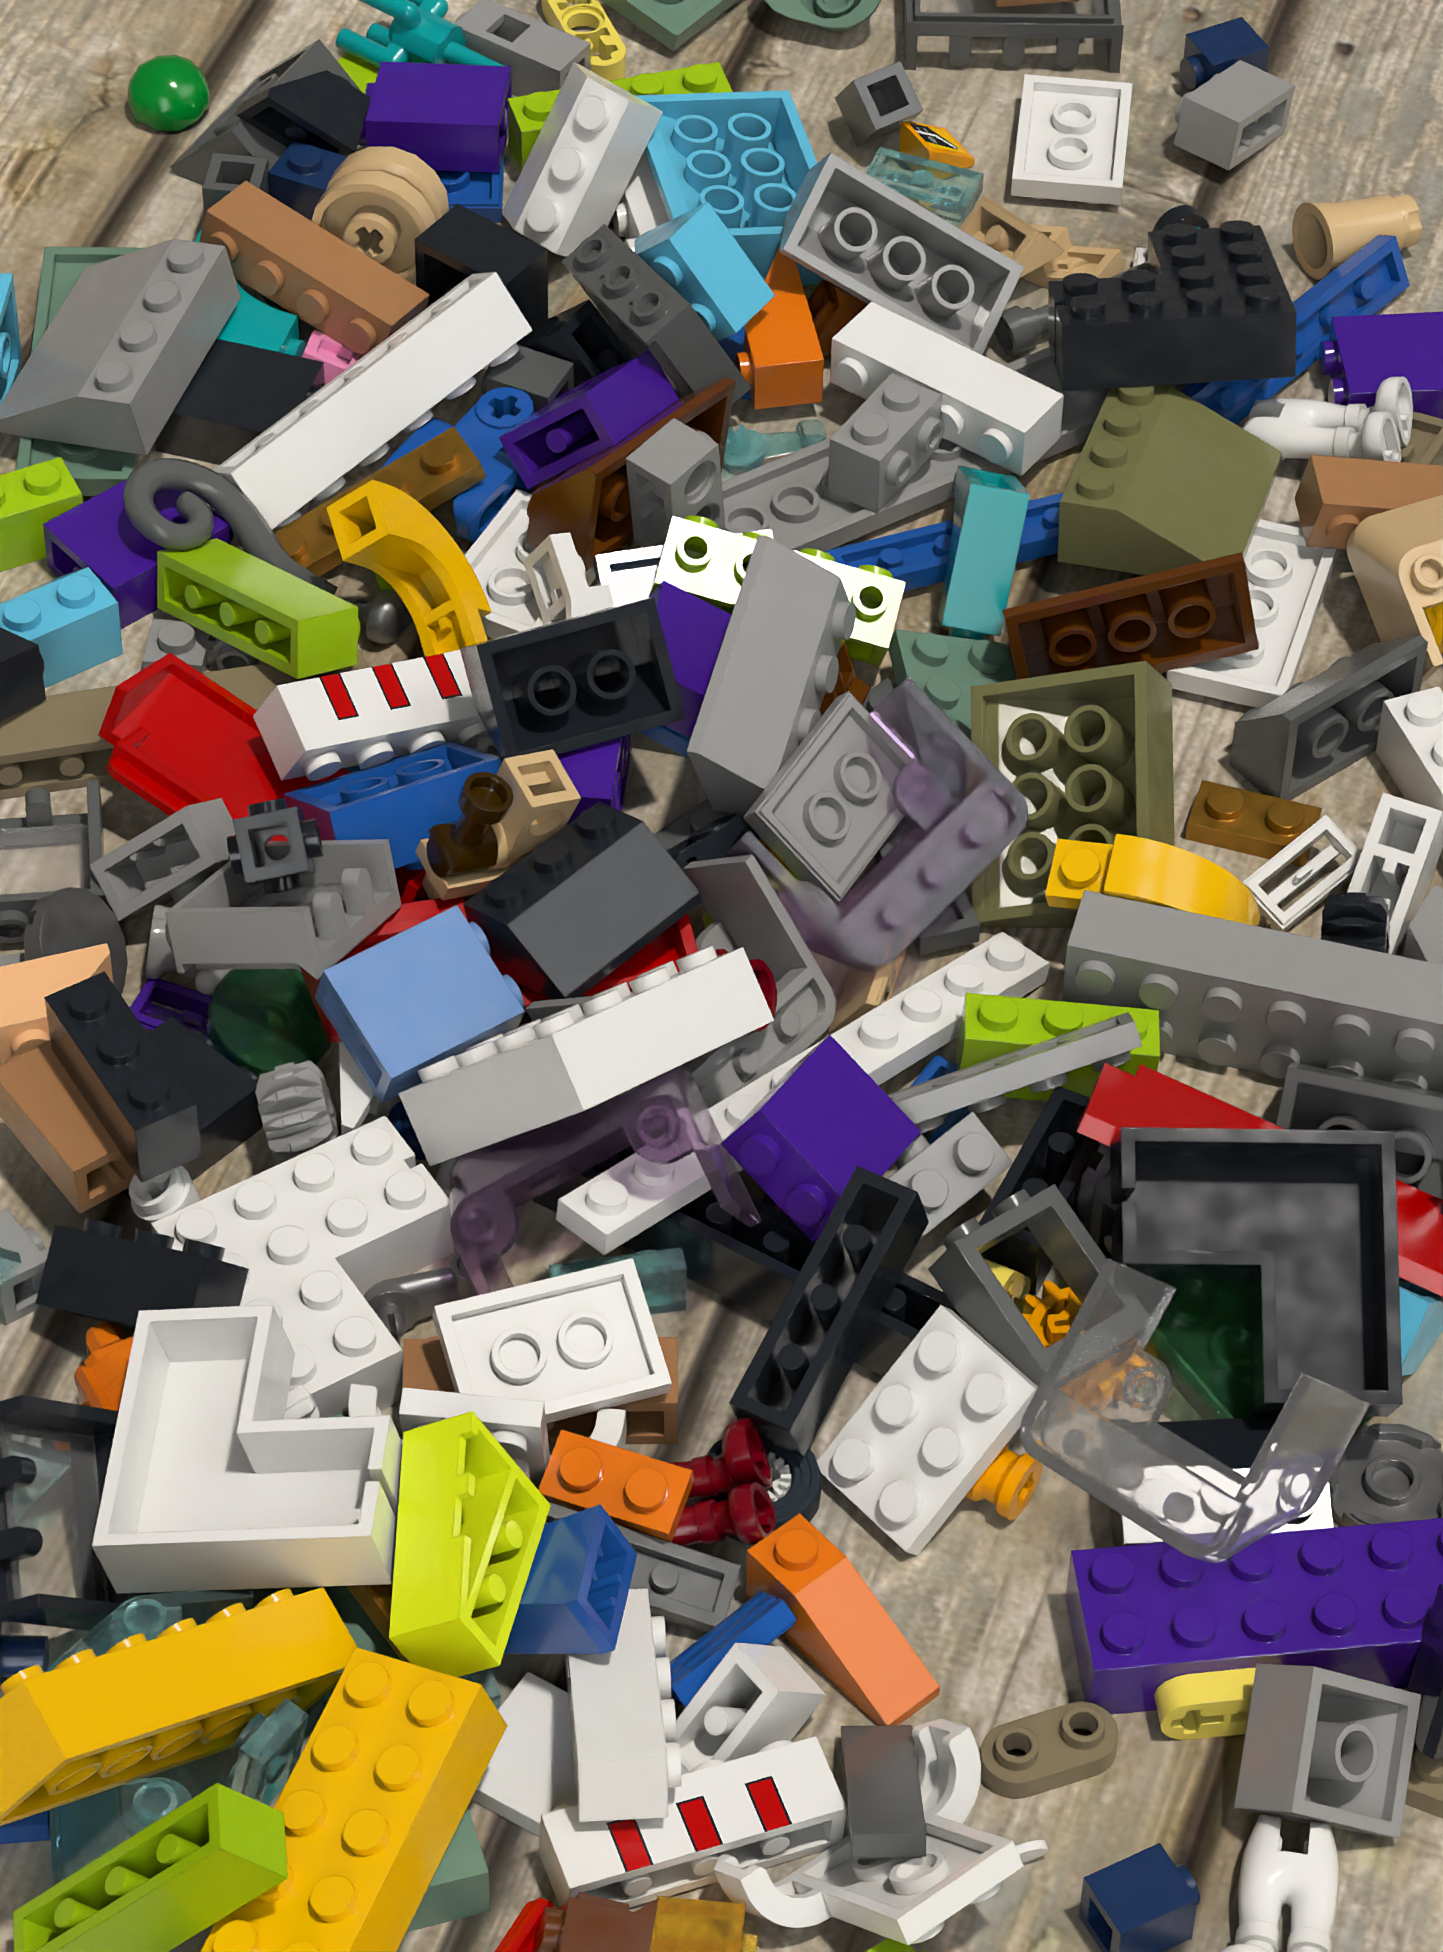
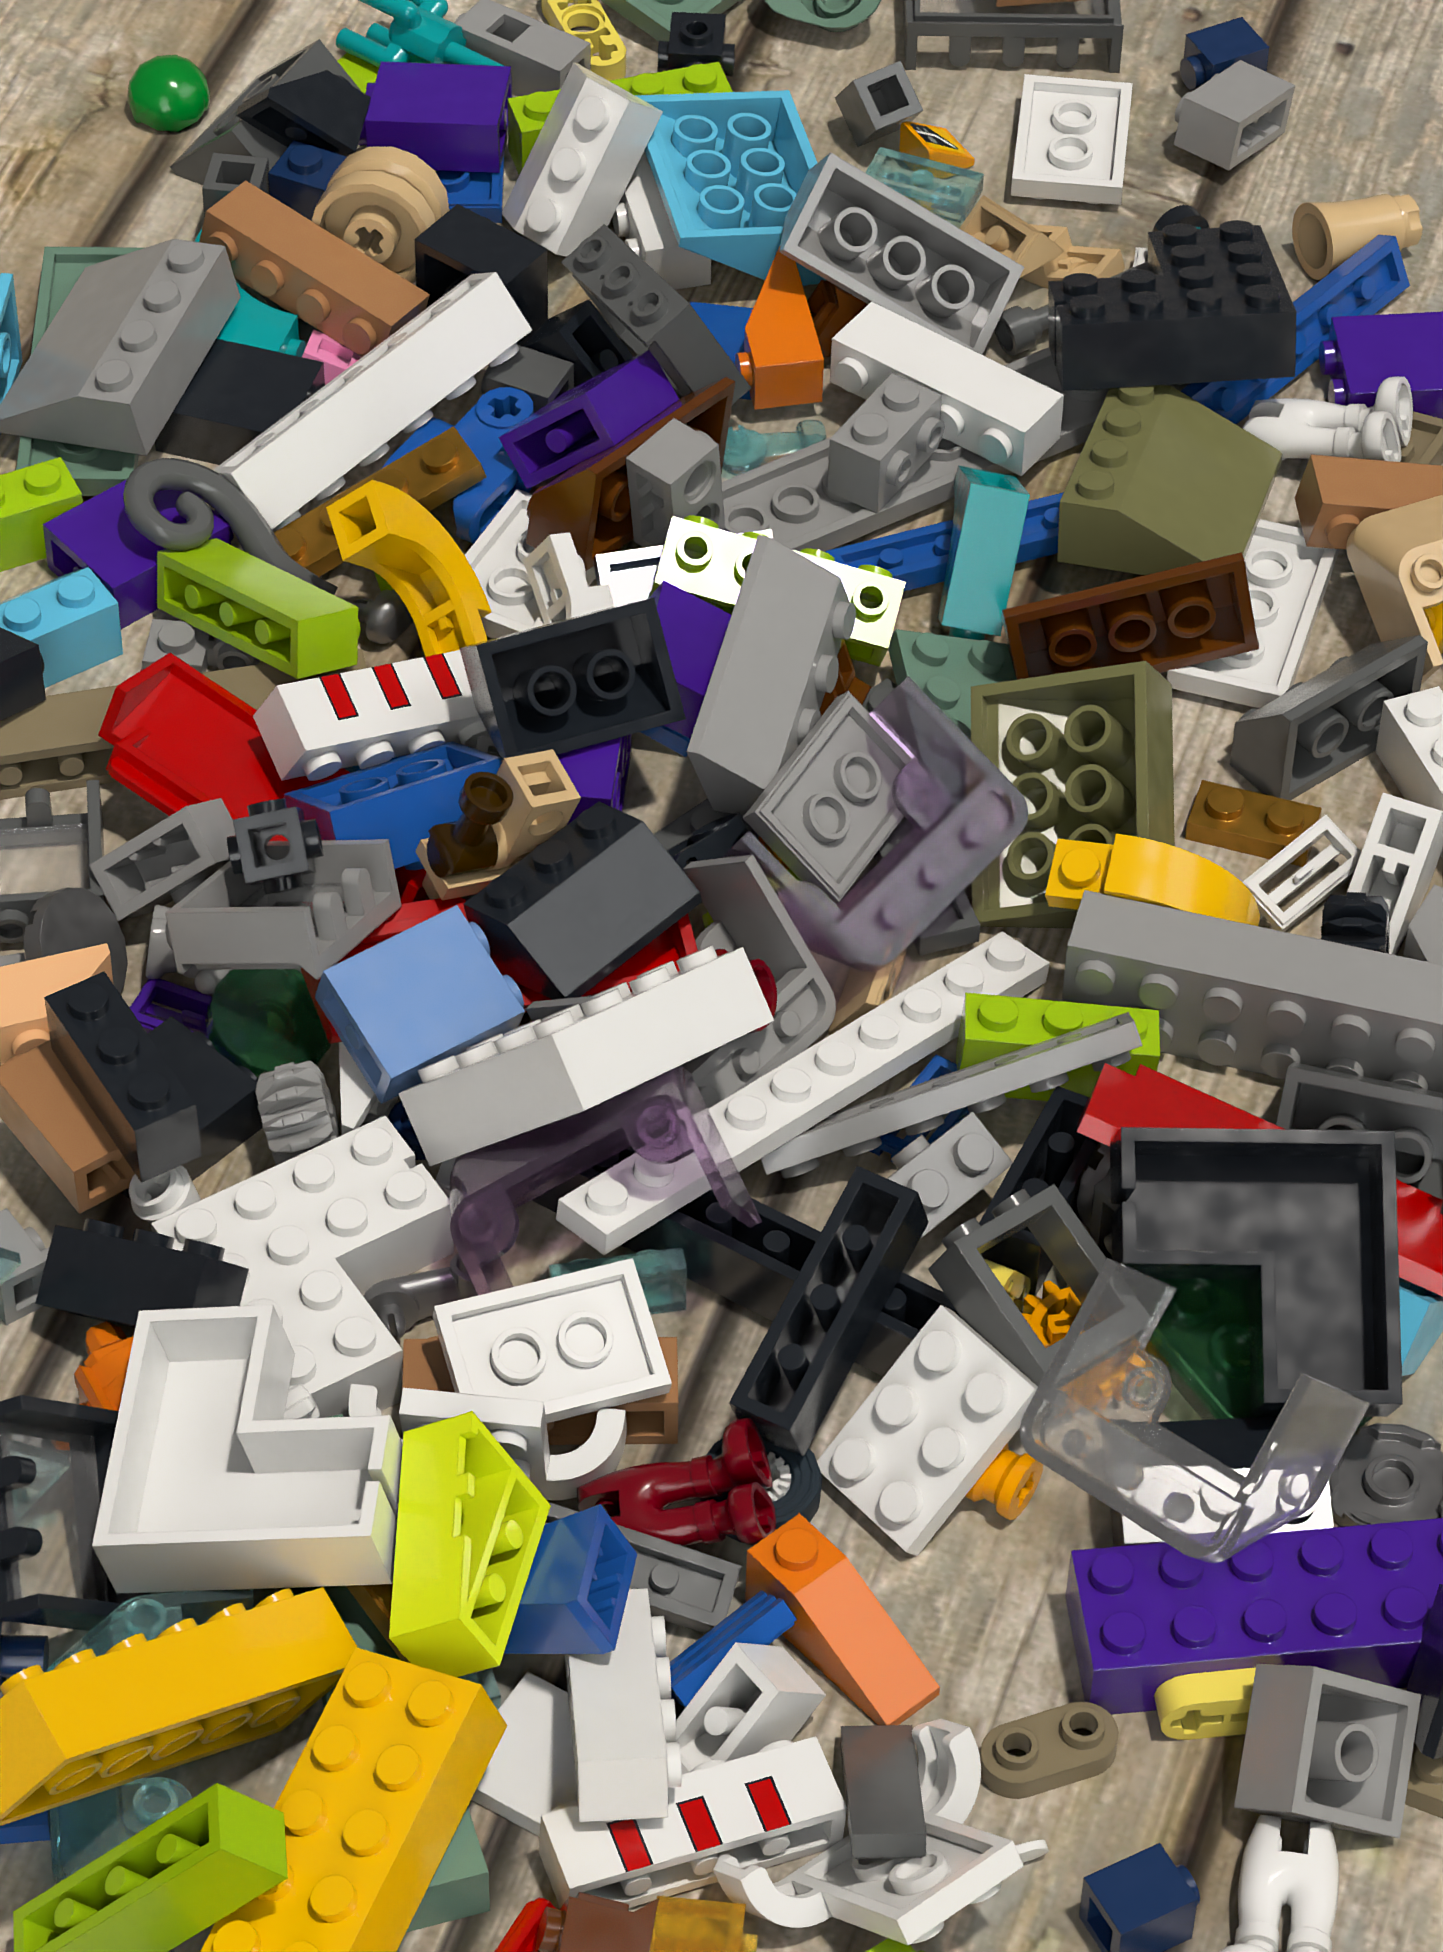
(268, 1752): clear light blue plate -> none
(628, 1485): orange plate -> none
(696, 40): none -> black brick
(706, 268): medium azure slope -> none
(816, 1132): dark purple brick -> none

